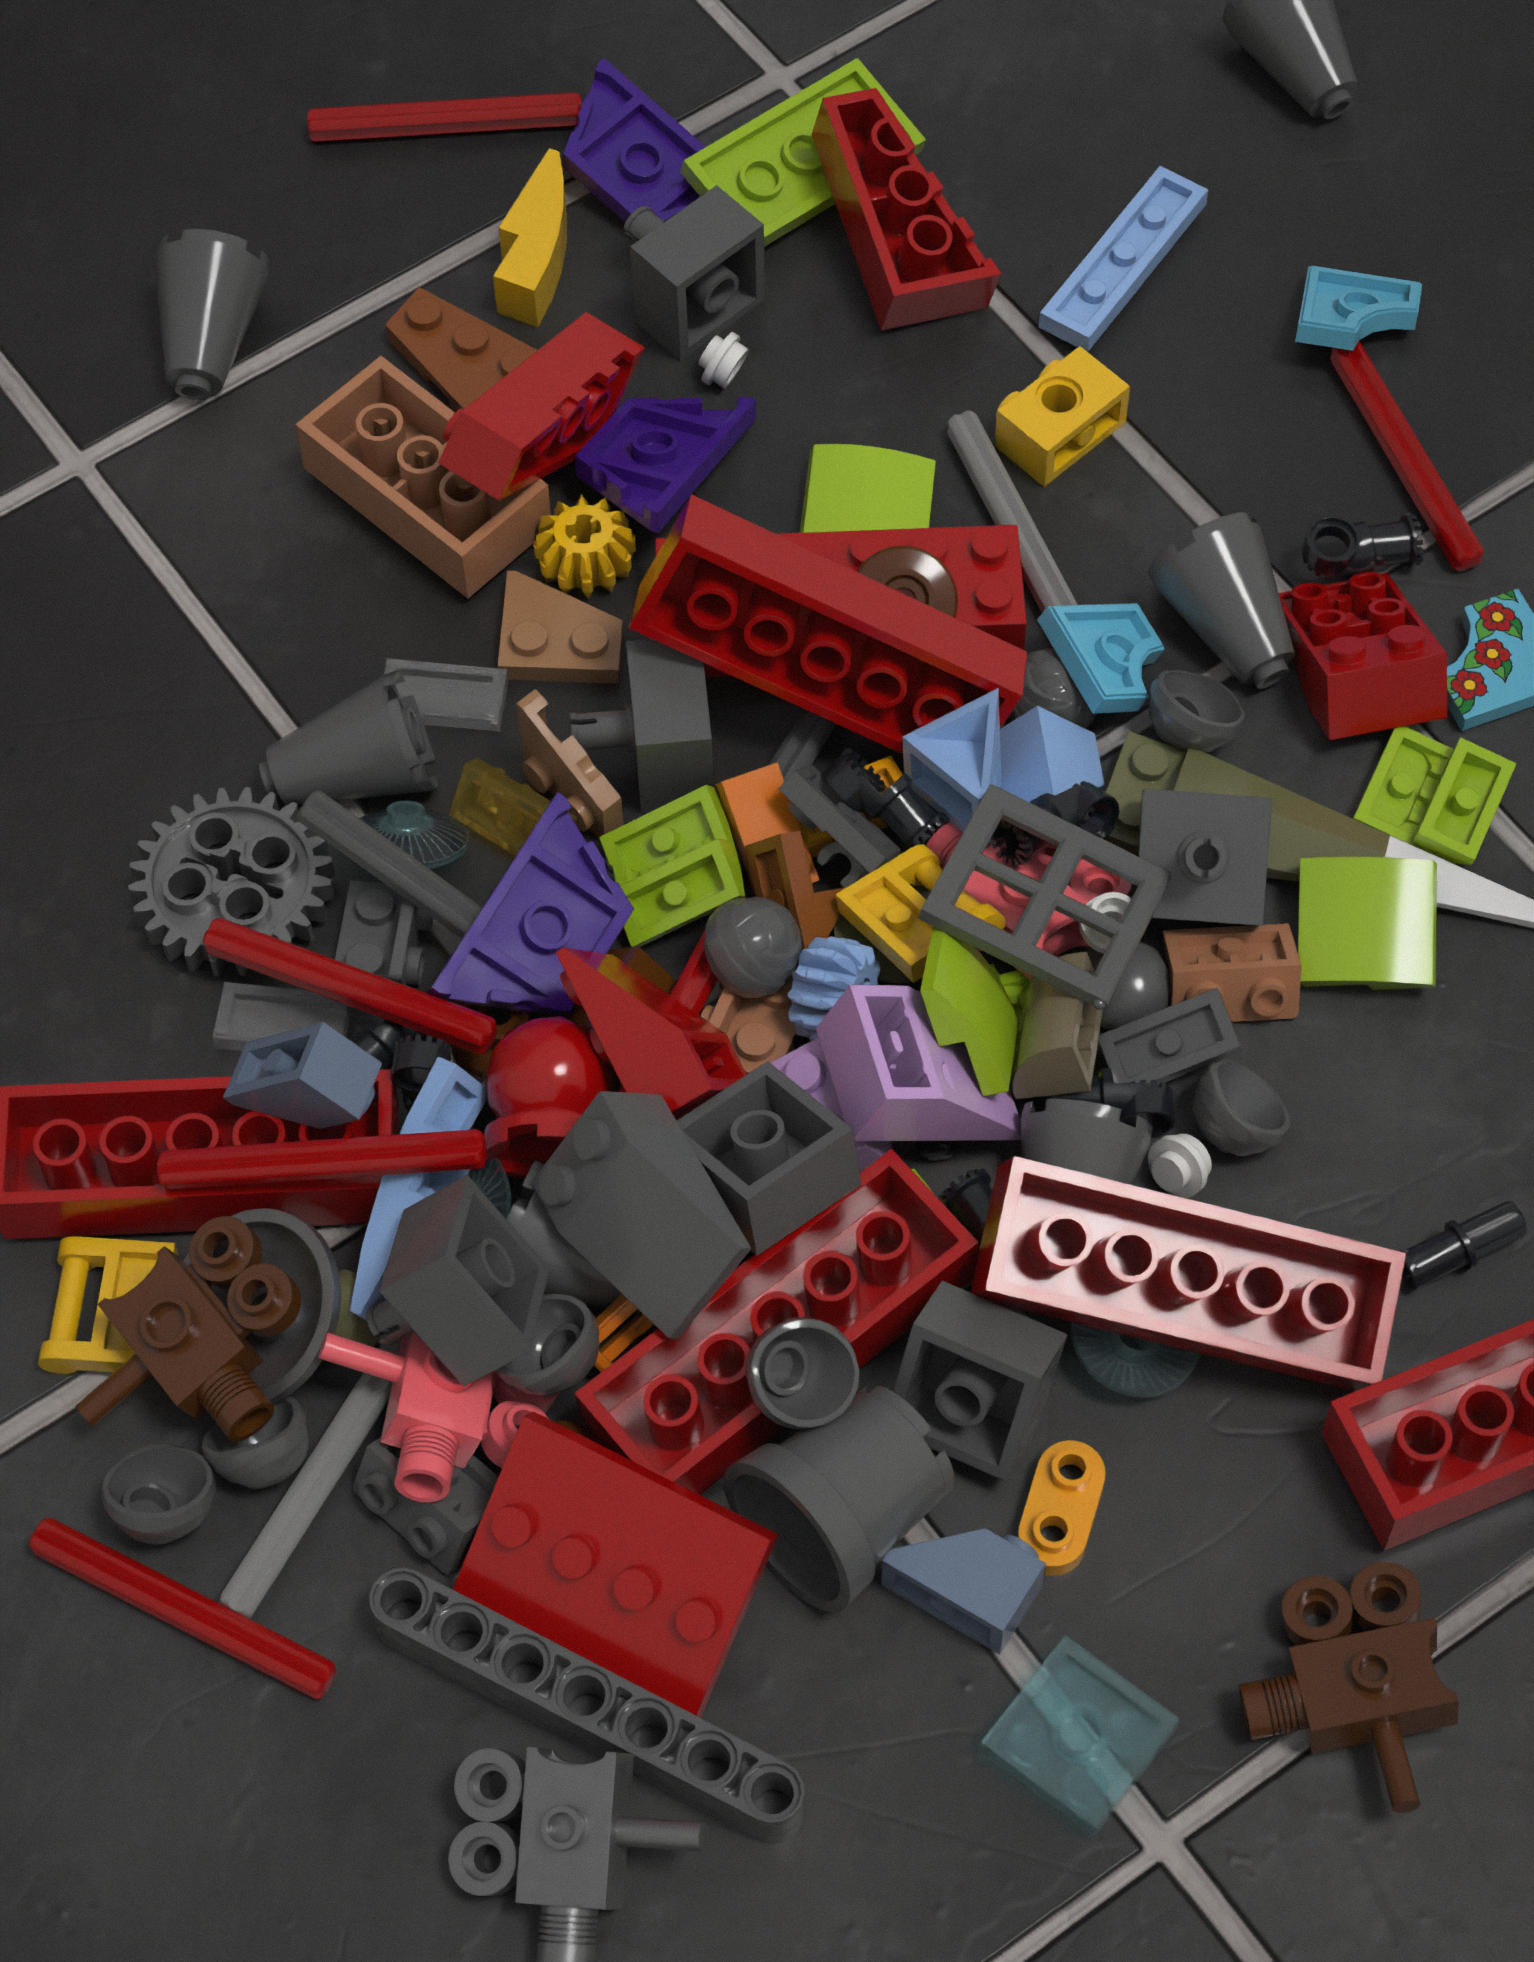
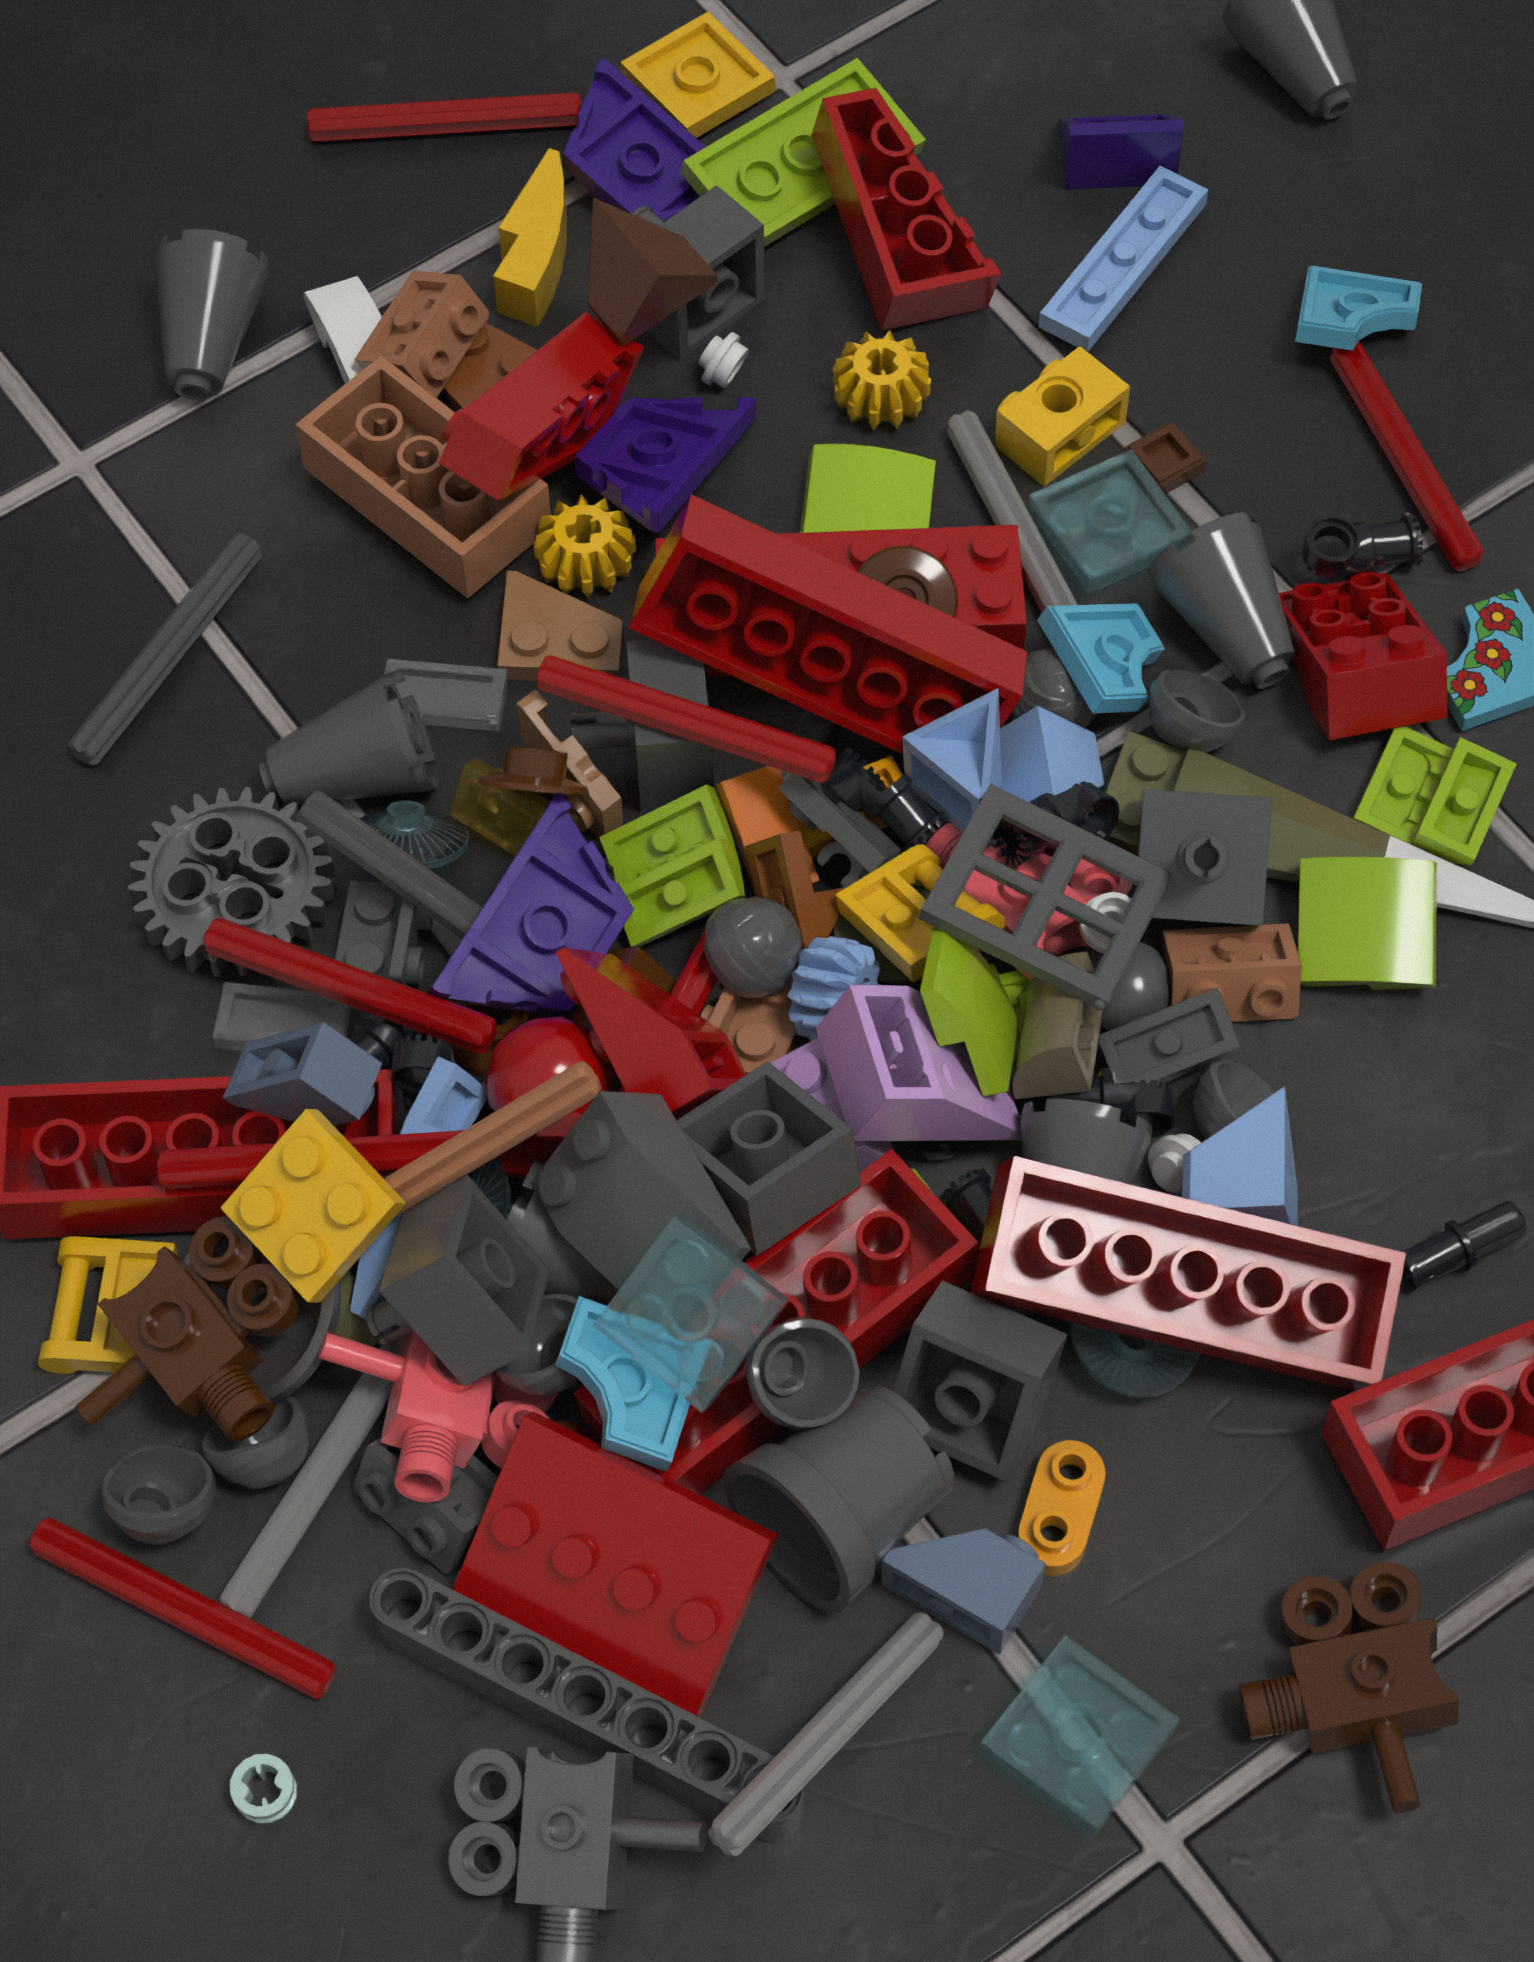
(165, 649): none -> dark grey axle
(242, 1796): none -> light aqua bush
(313, 1205): none -> yellow plate
(344, 320): none -> white slope
(427, 328): none -> nougat bracket
(495, 1134): none -> nougat axle
(534, 771): none -> reddish brown piece
(636, 1407): none -> medium azure tile
(639, 272): none -> reddish brown slope
(686, 718): none -> red axle
(691, 1312): none -> clear light blue plate
(699, 74): none -> yellow plate
(824, 1735): none -> light grey axle
(881, 380): none -> yellow gear
(1109, 520): none -> clear light blue plate
(1118, 149): none -> dark purple slope
(1168, 457): none -> reddish brown tile
(1248, 1165): none -> light blue slope

